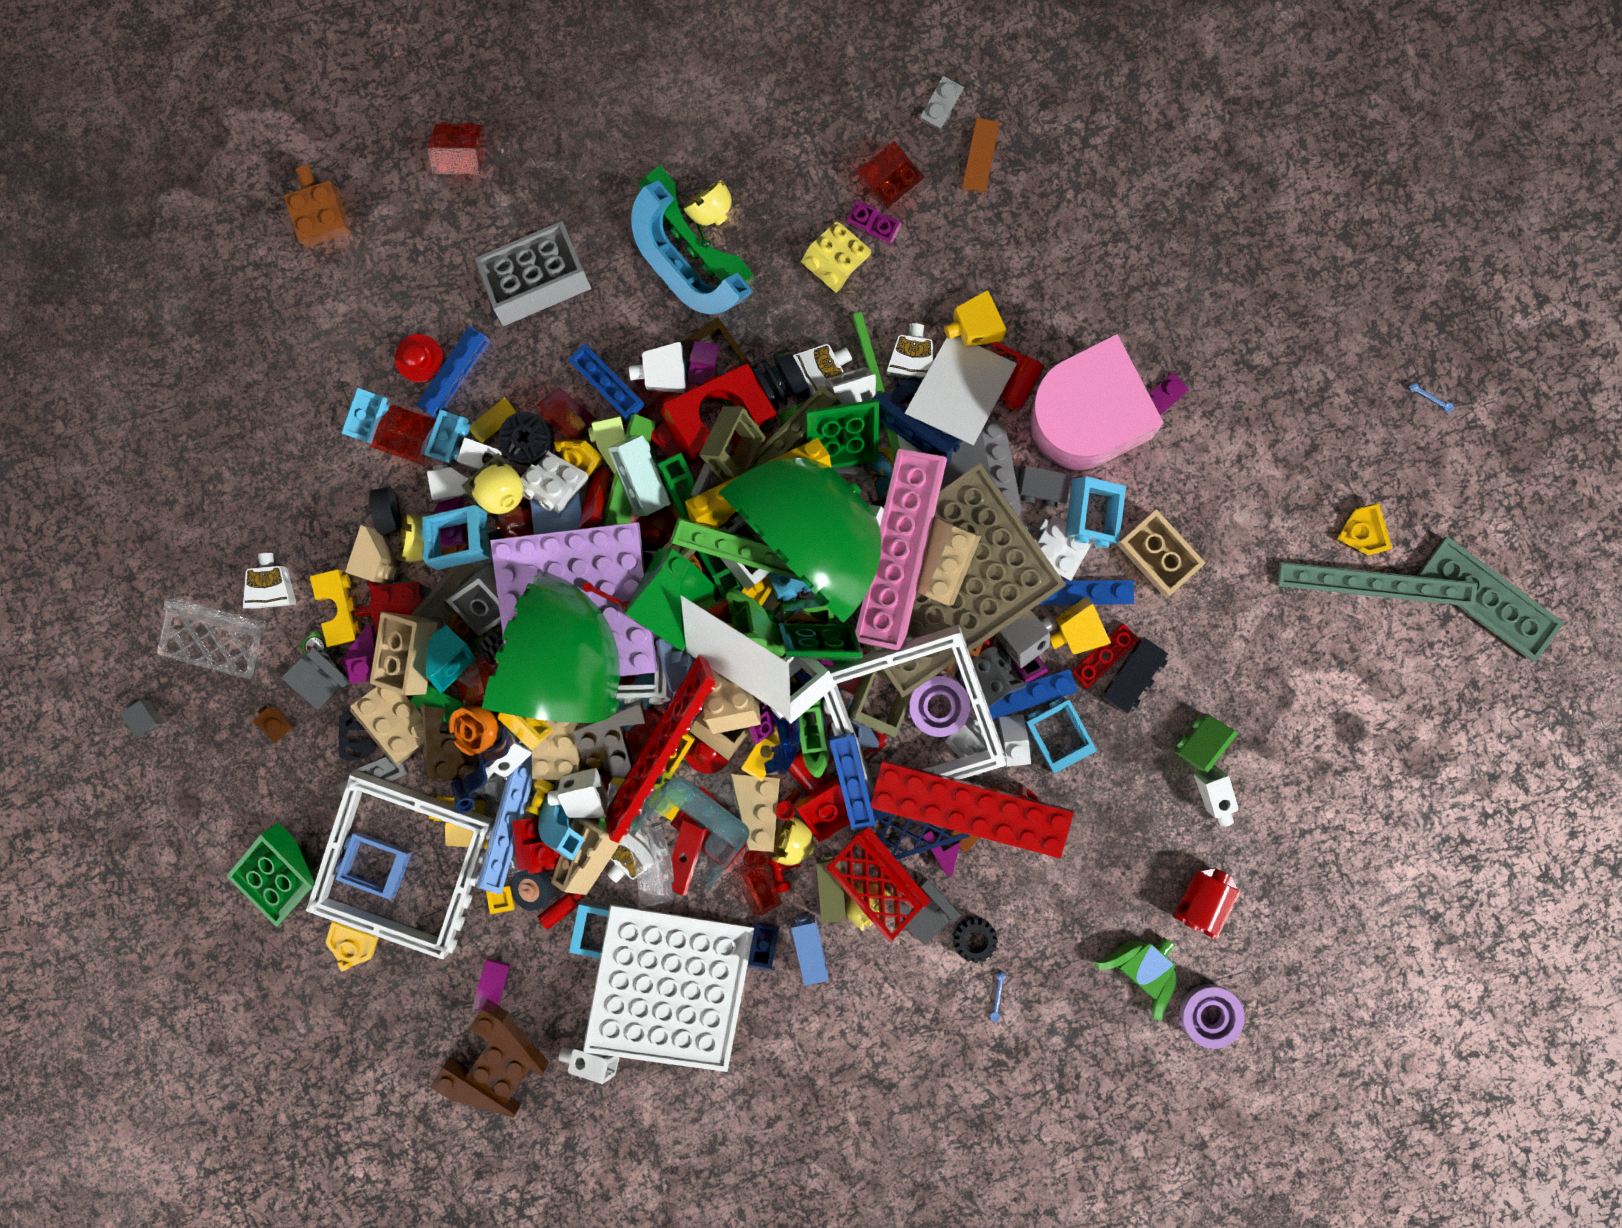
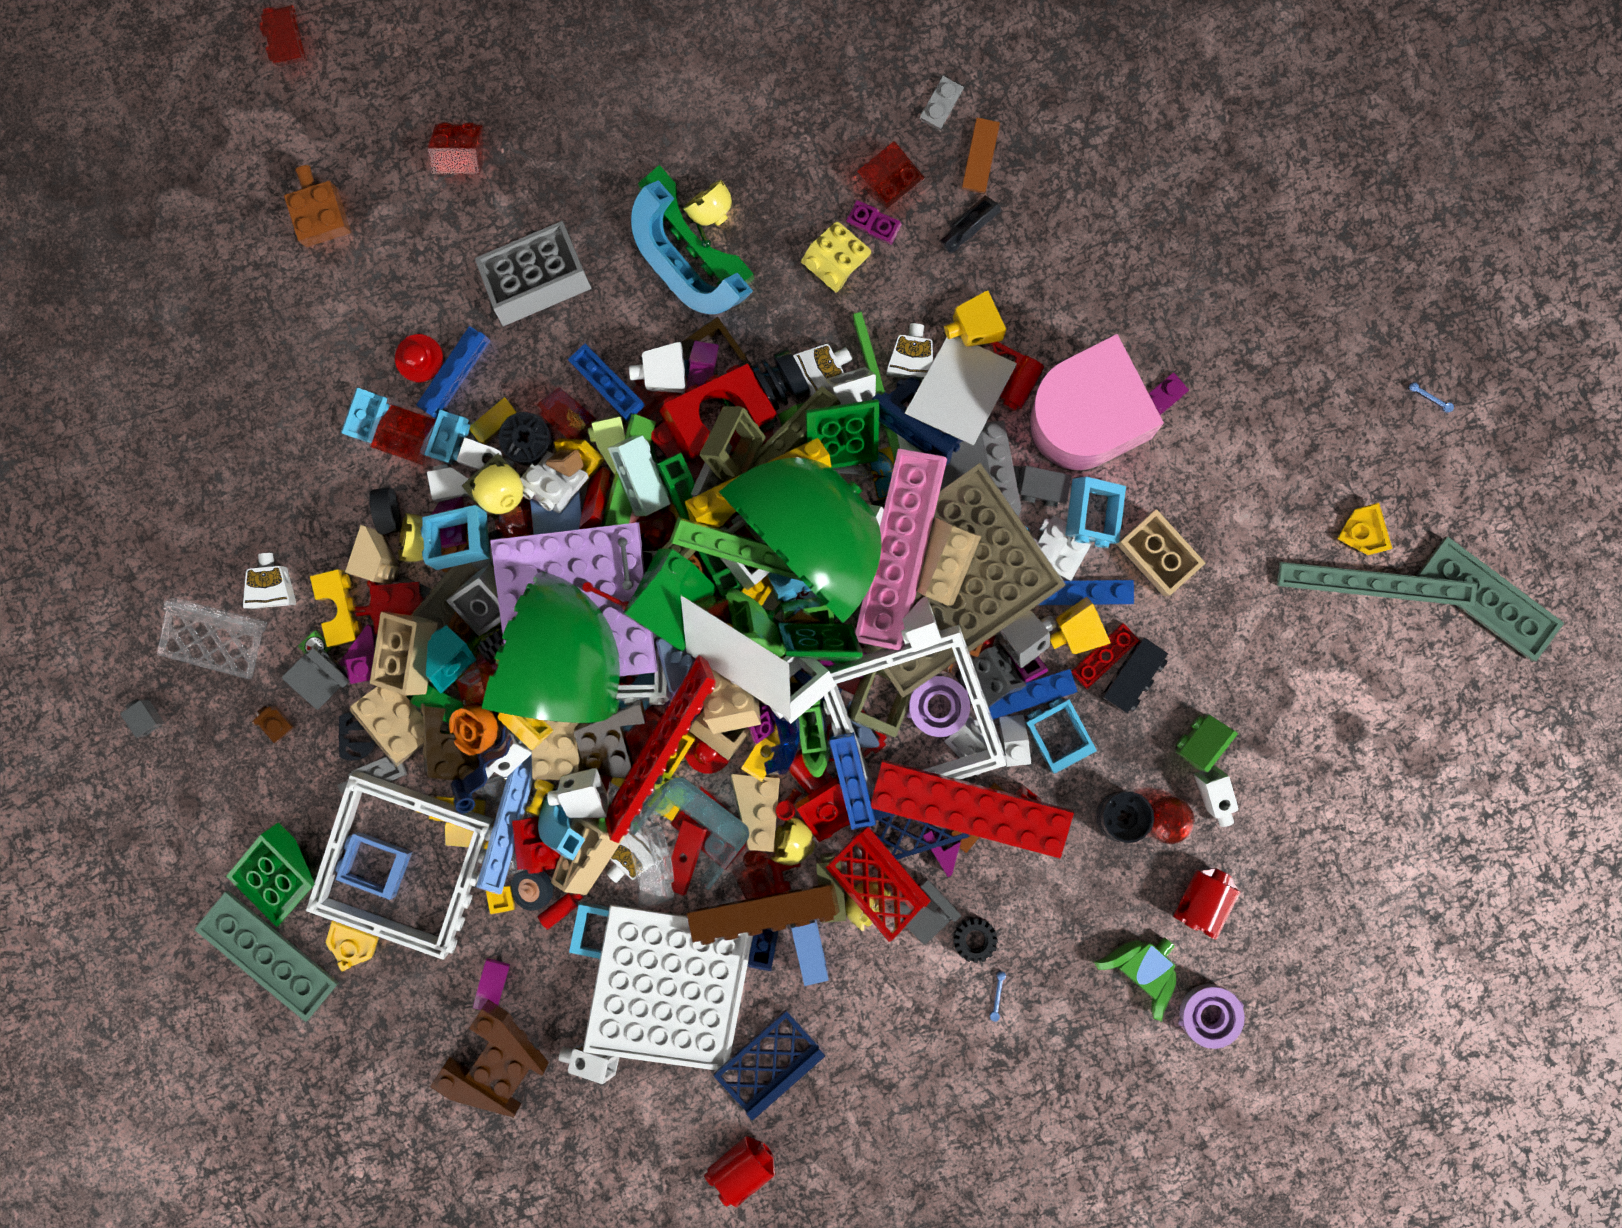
(266, 956): none -> sand green plate
(282, 36): none -> clear red hinge
(565, 462): none -> medium nougat slope
(627, 584): none -> dark grey hinge
(741, 1171): none -> red cylinder
(763, 912): none -> reddish brown brick
(784, 1079): none -> dark blue fence
(921, 626): none -> white slope
(970, 223): none -> black hinge
(1138, 821): none -> black wheel
(1172, 820): none -> clear red cylinder

